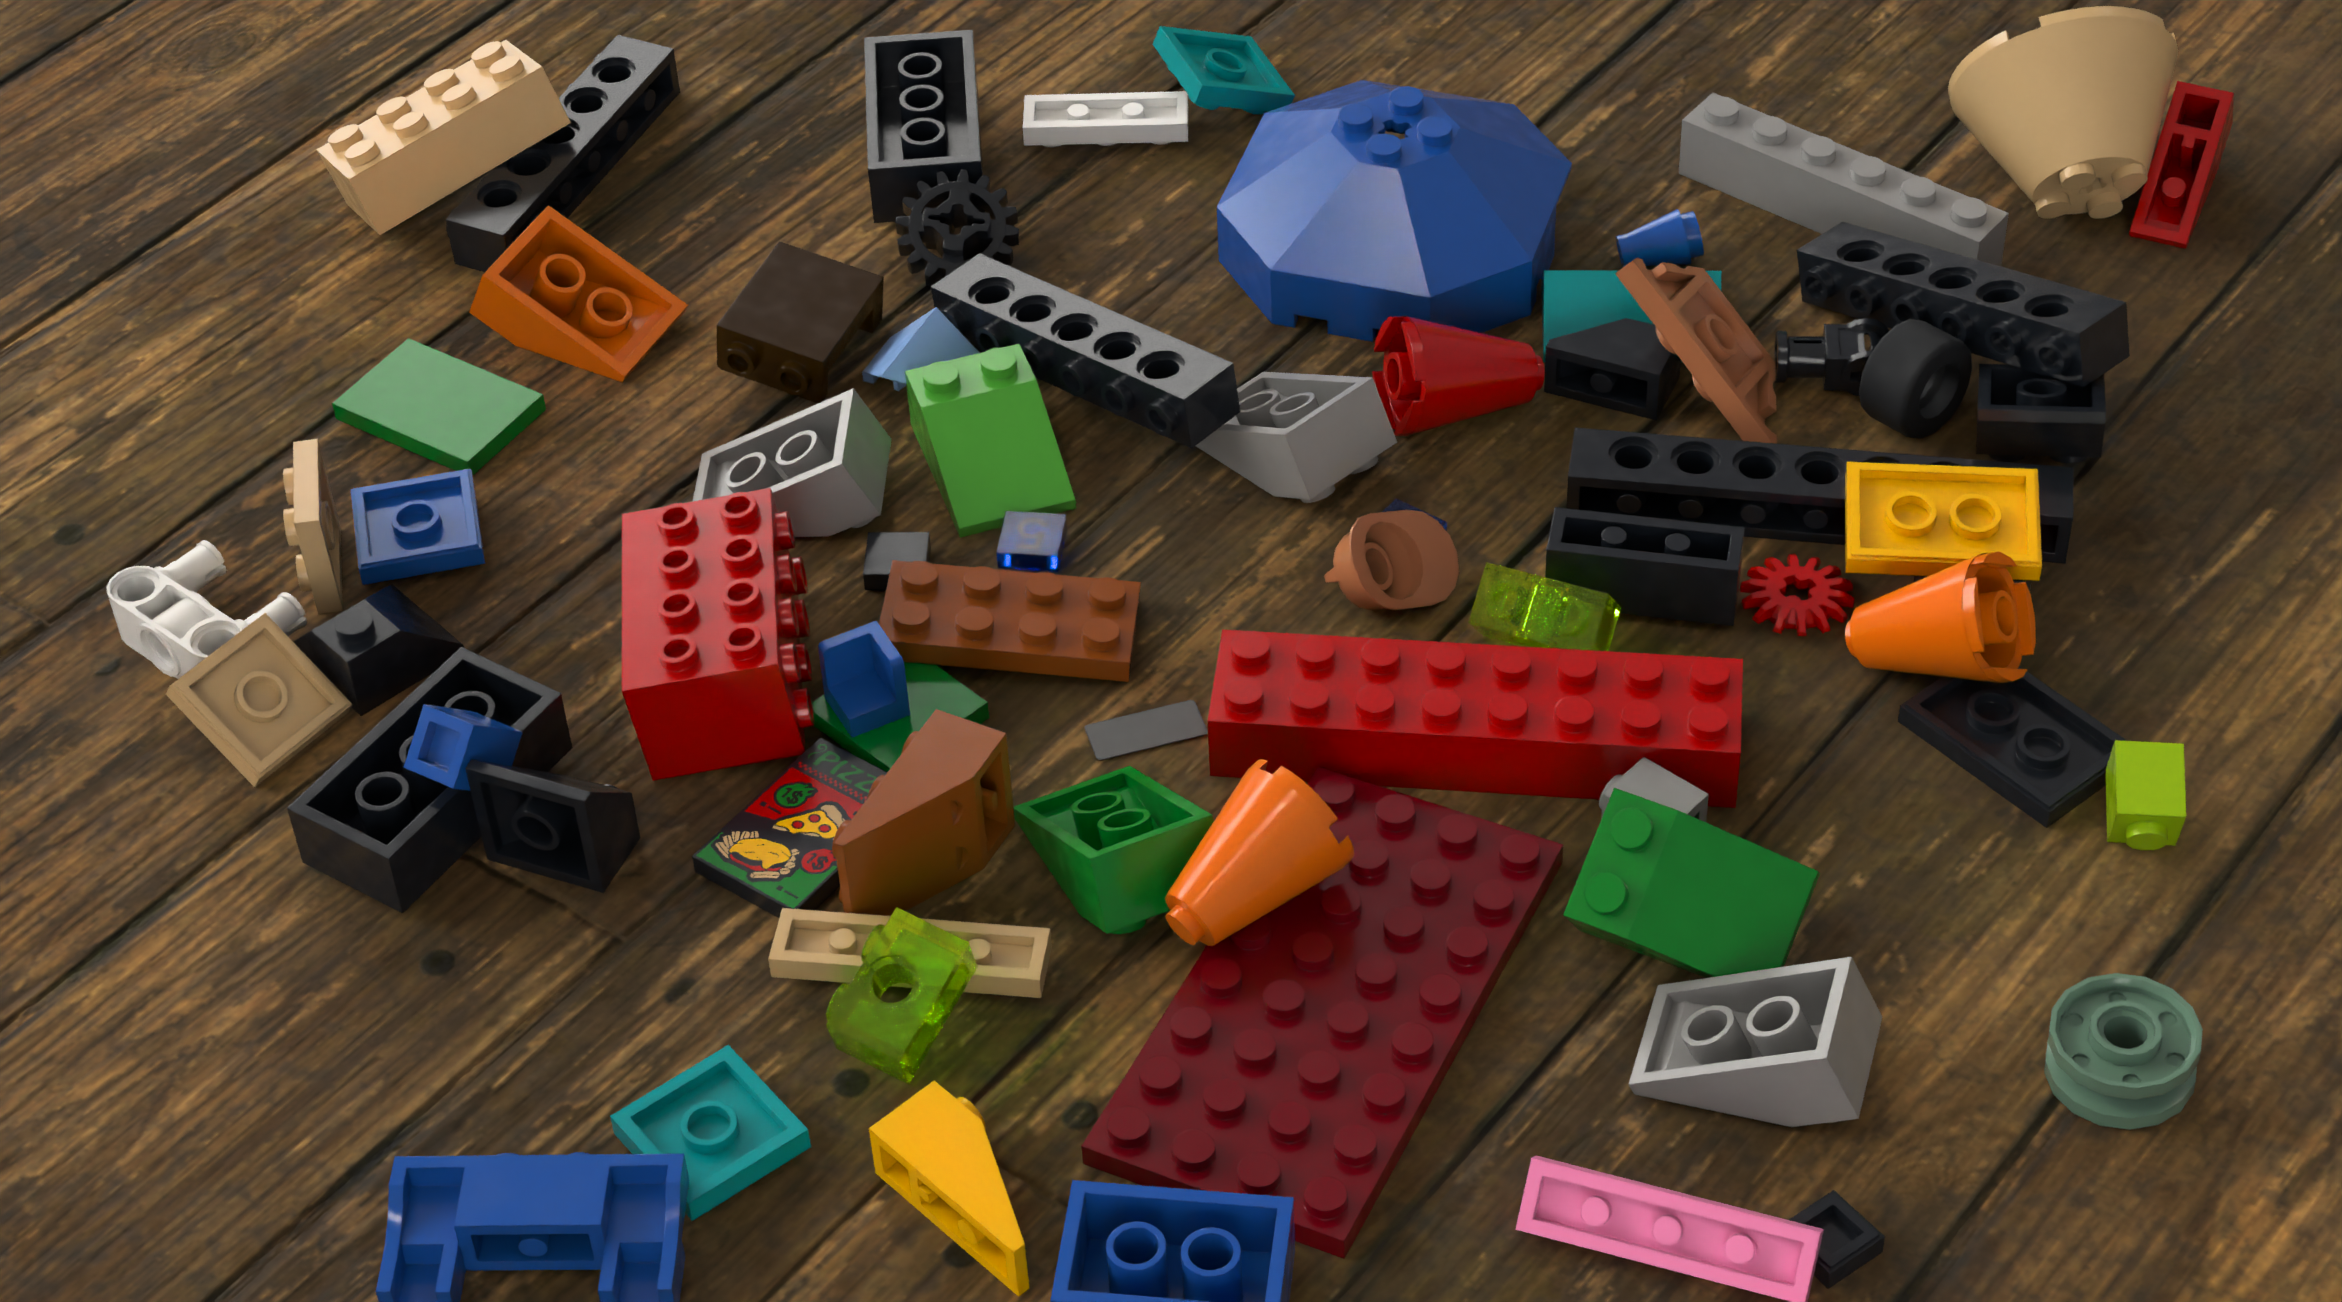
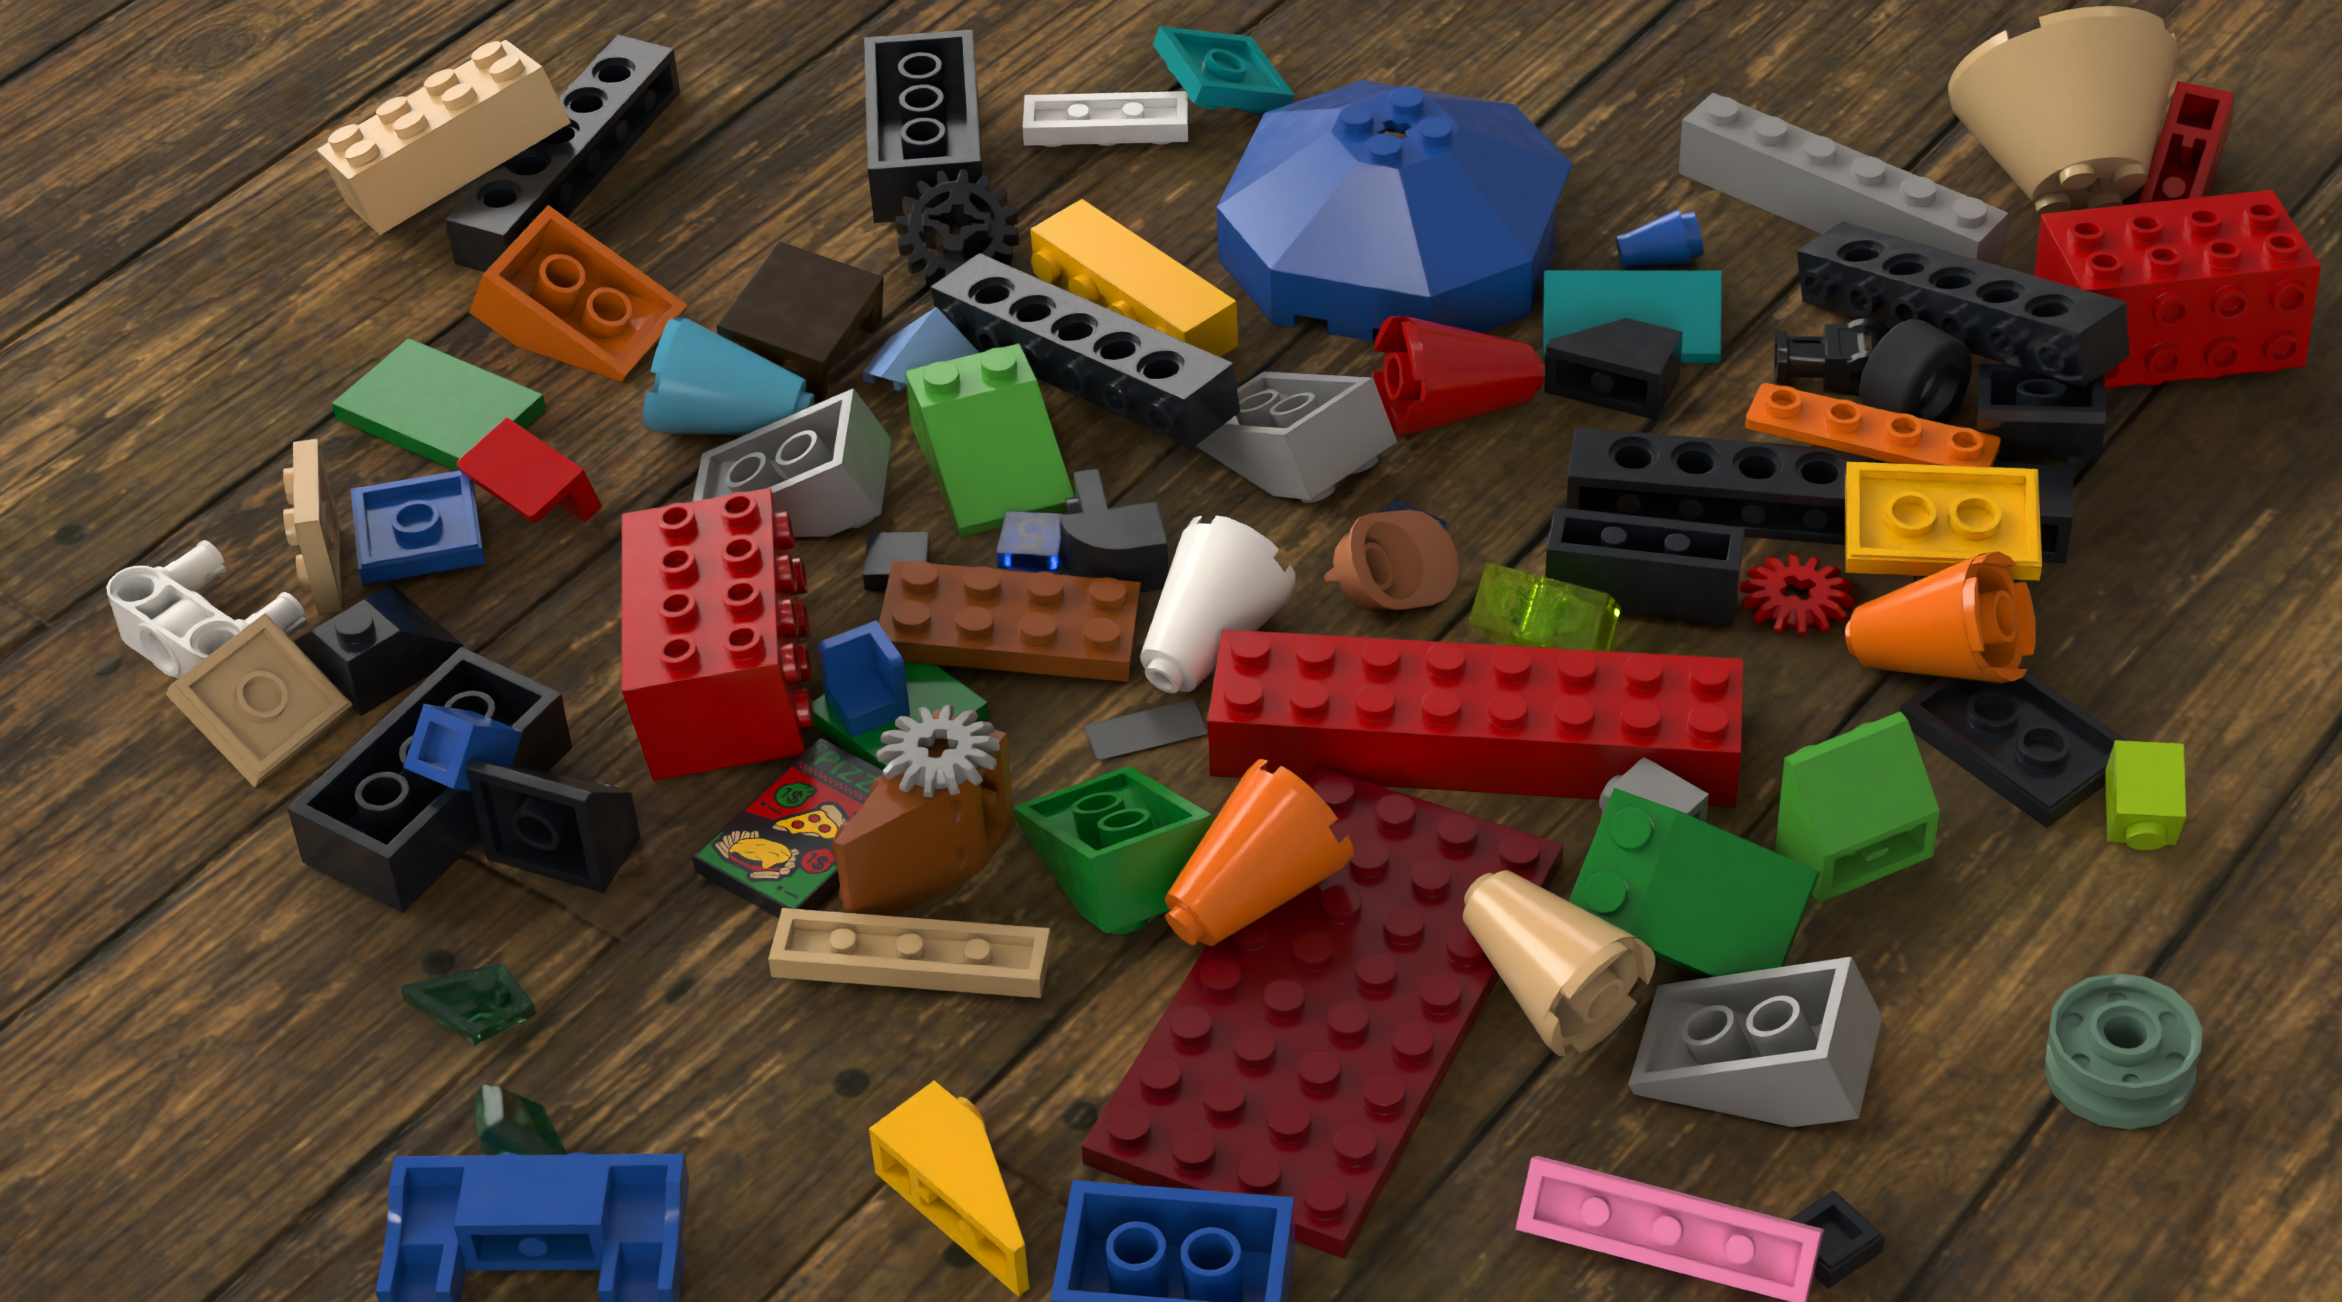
(472, 1001): none -> clear green piece
(514, 1124): none -> clear green piece
(528, 474): none -> red panel
(716, 385): none -> medium azure cone
(722, 1123): teal plate -> none
(902, 1032): clear neon green brick -> none
(955, 766): none -> light grey gear
(1112, 542): none -> black brick
(1124, 273): none -> yellow brick
(1215, 582): none -> white cone
(1556, 959): none -> tan cone
(1711, 341): nougat wing -> none
(1857, 806): none -> bright green slope
(1867, 430): none -> orange bracket
(2203, 280): none -> red brick

